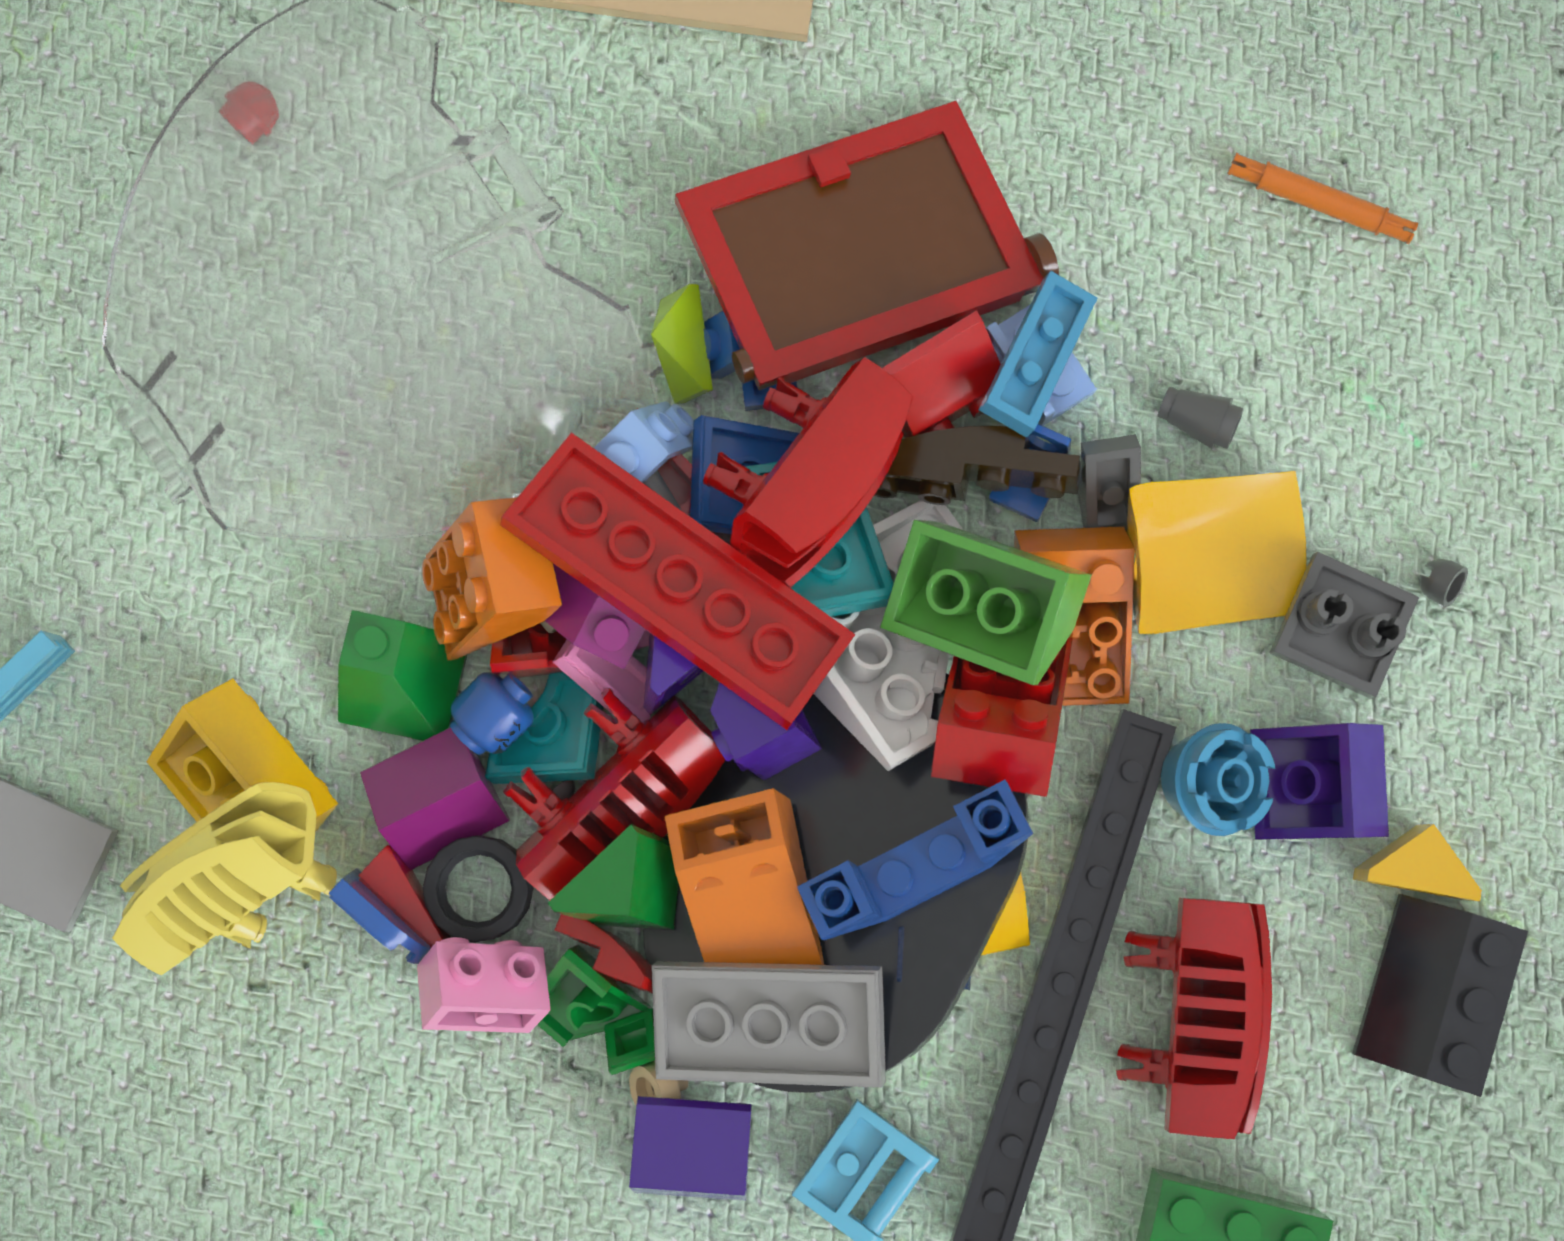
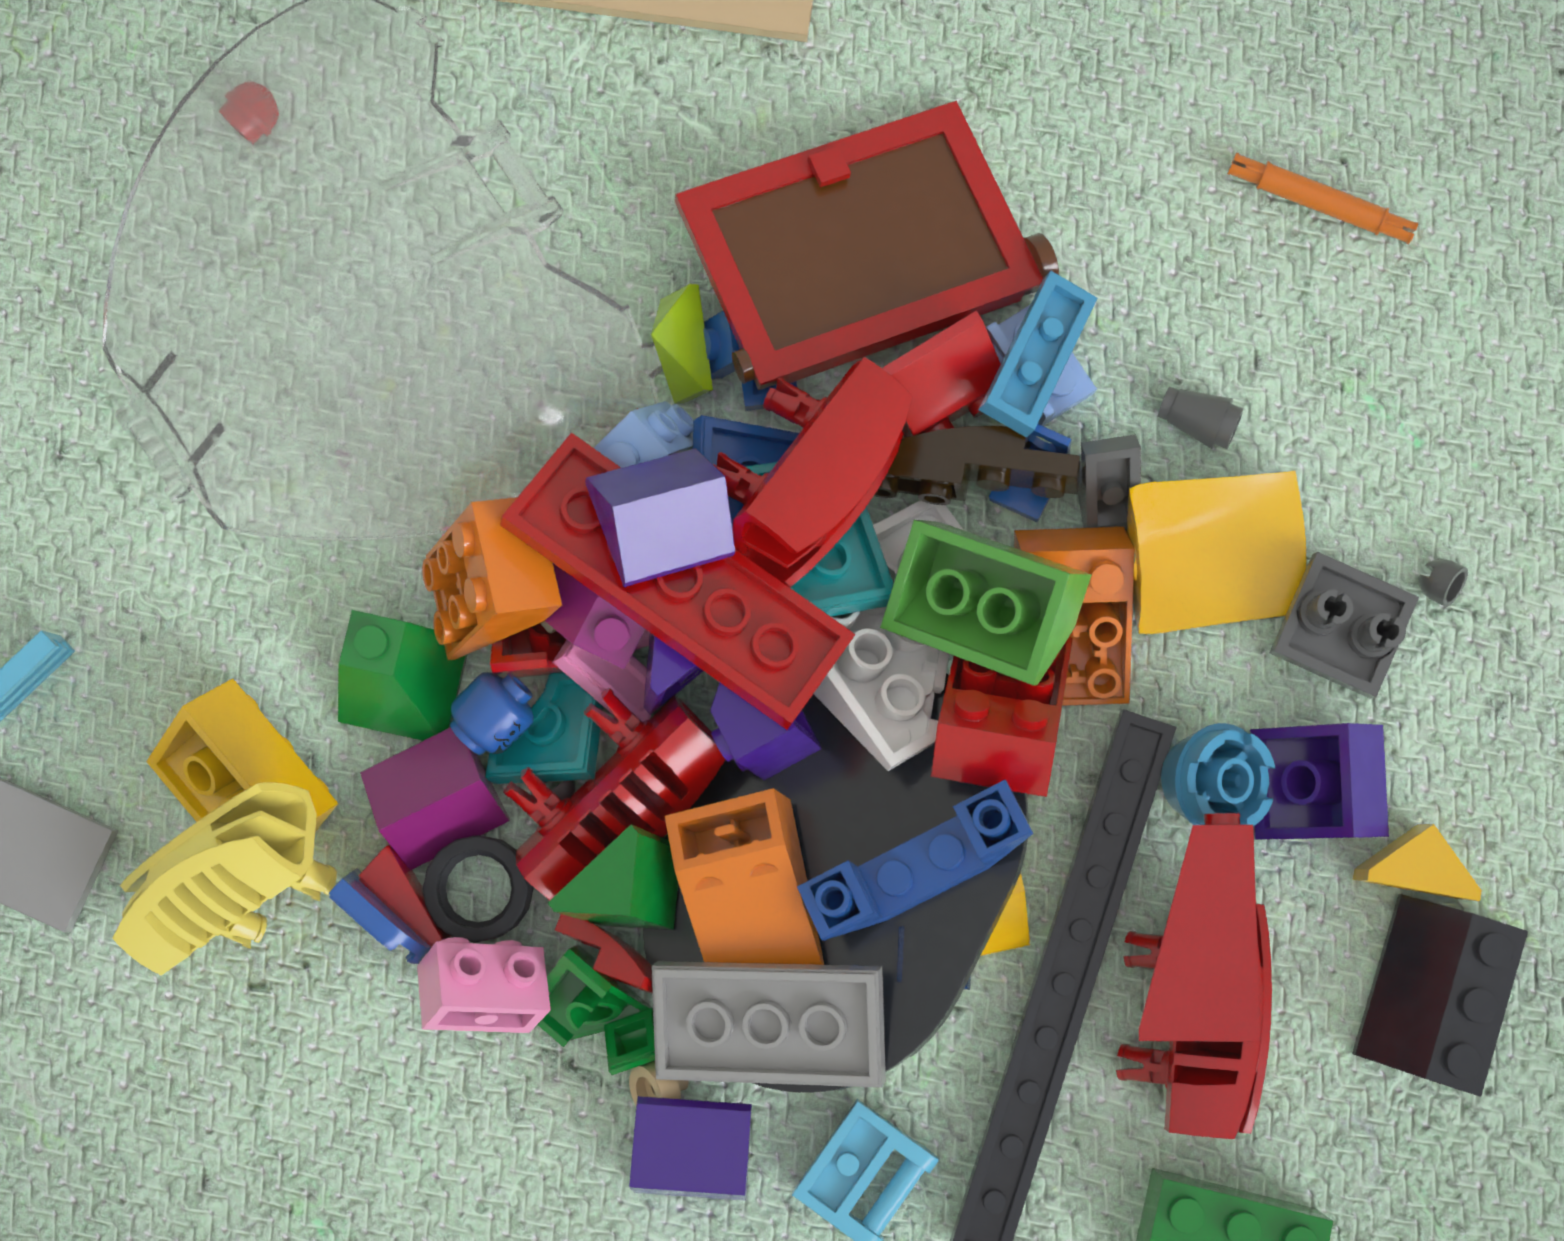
(663, 515): none -> slope
(1209, 950): none -> red slope

